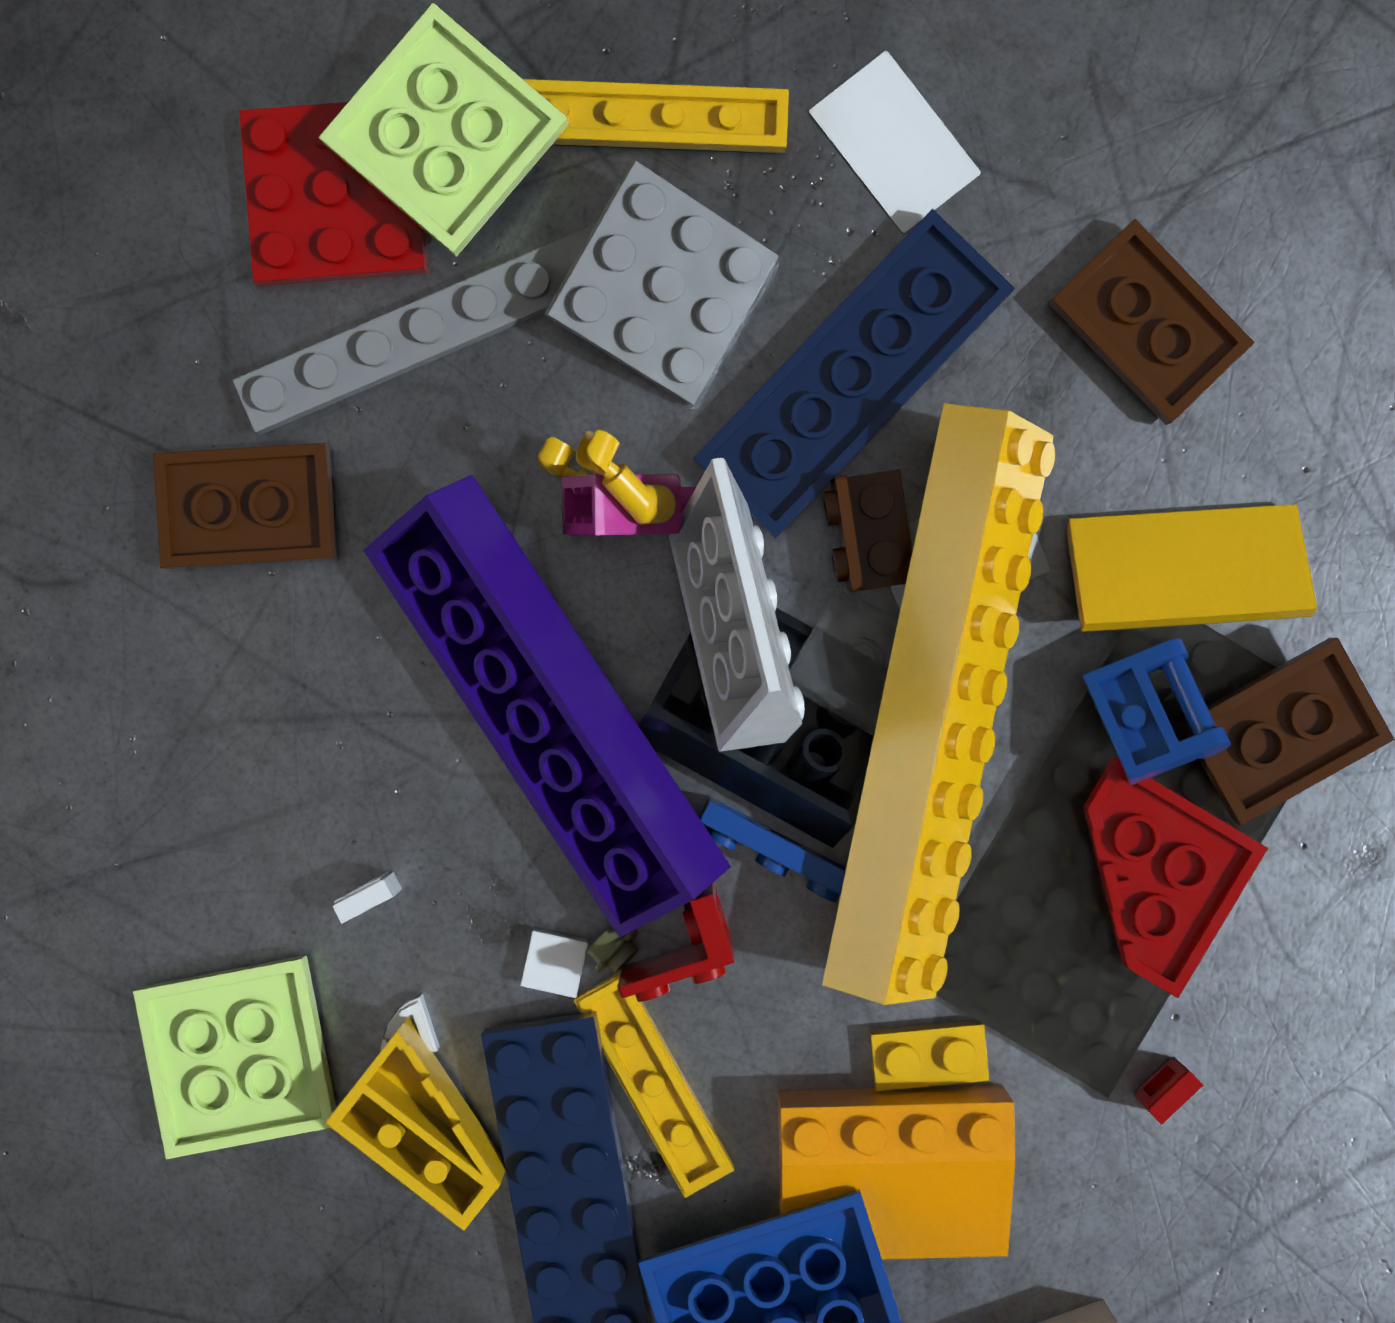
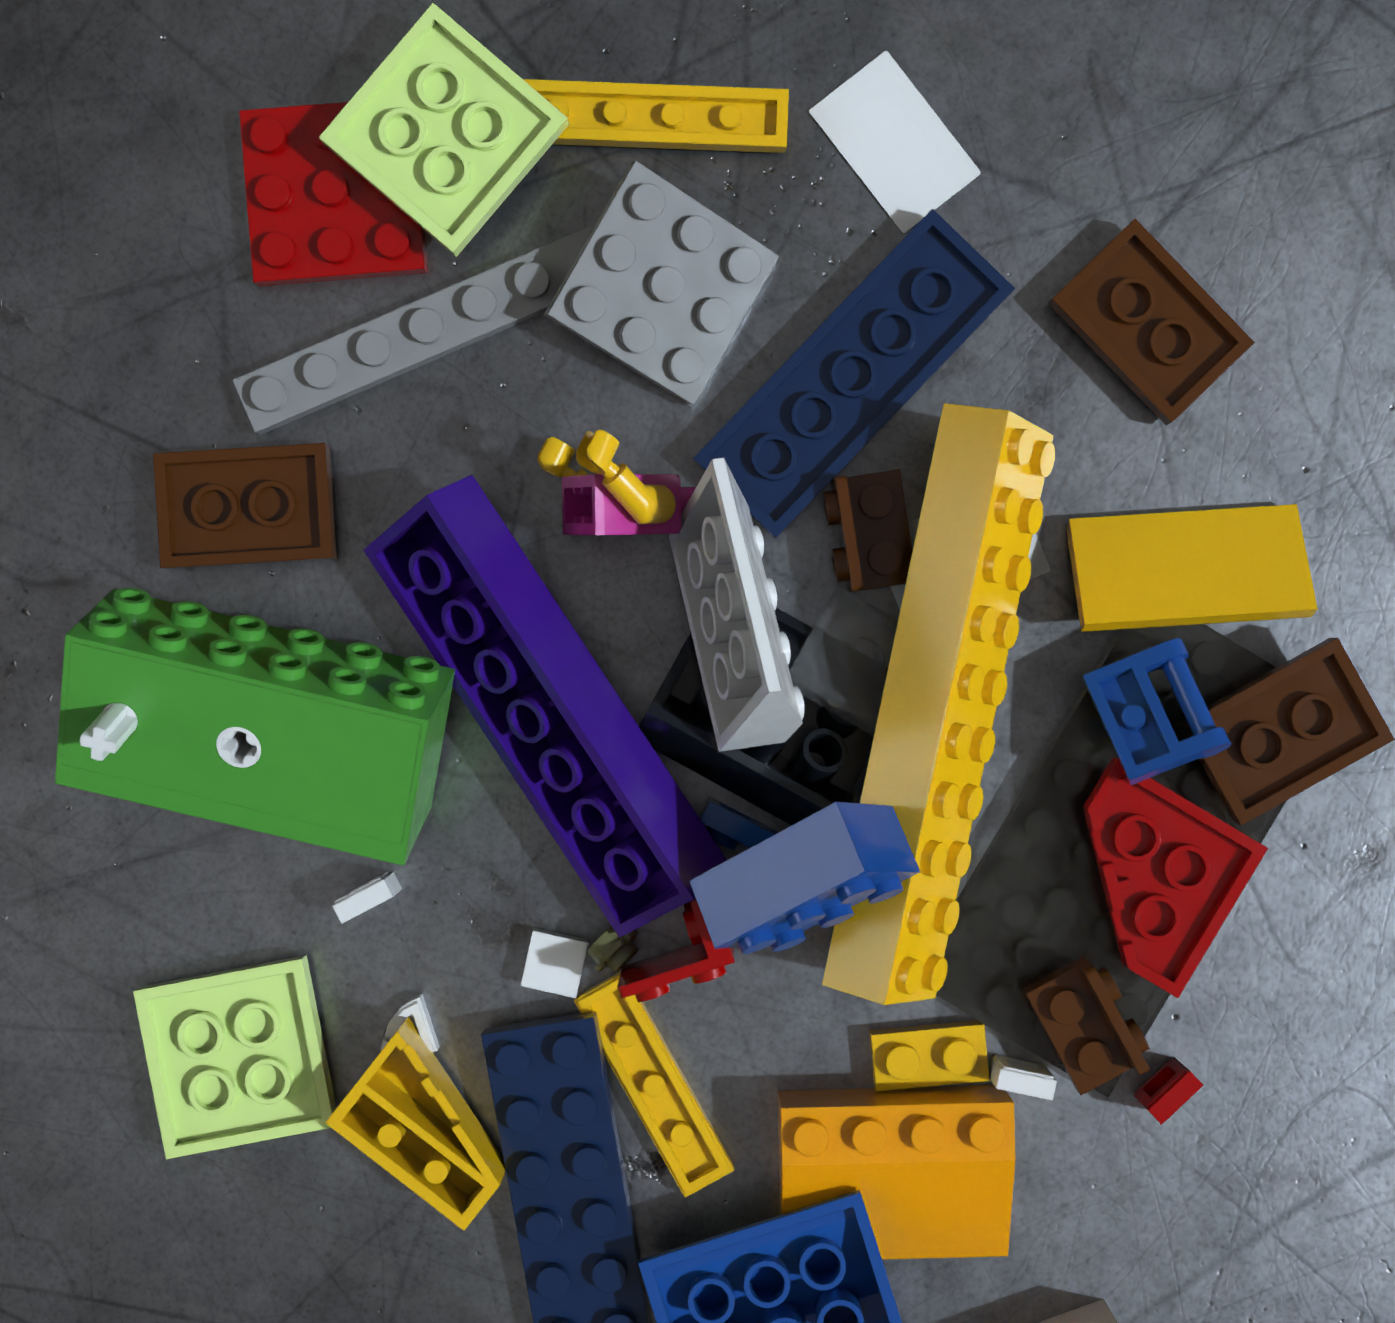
(252, 724): none -> bright green piece
(805, 877): none -> blue brick
(1021, 1077): none -> white tile
(1086, 1026): none -> reddish brown bracket

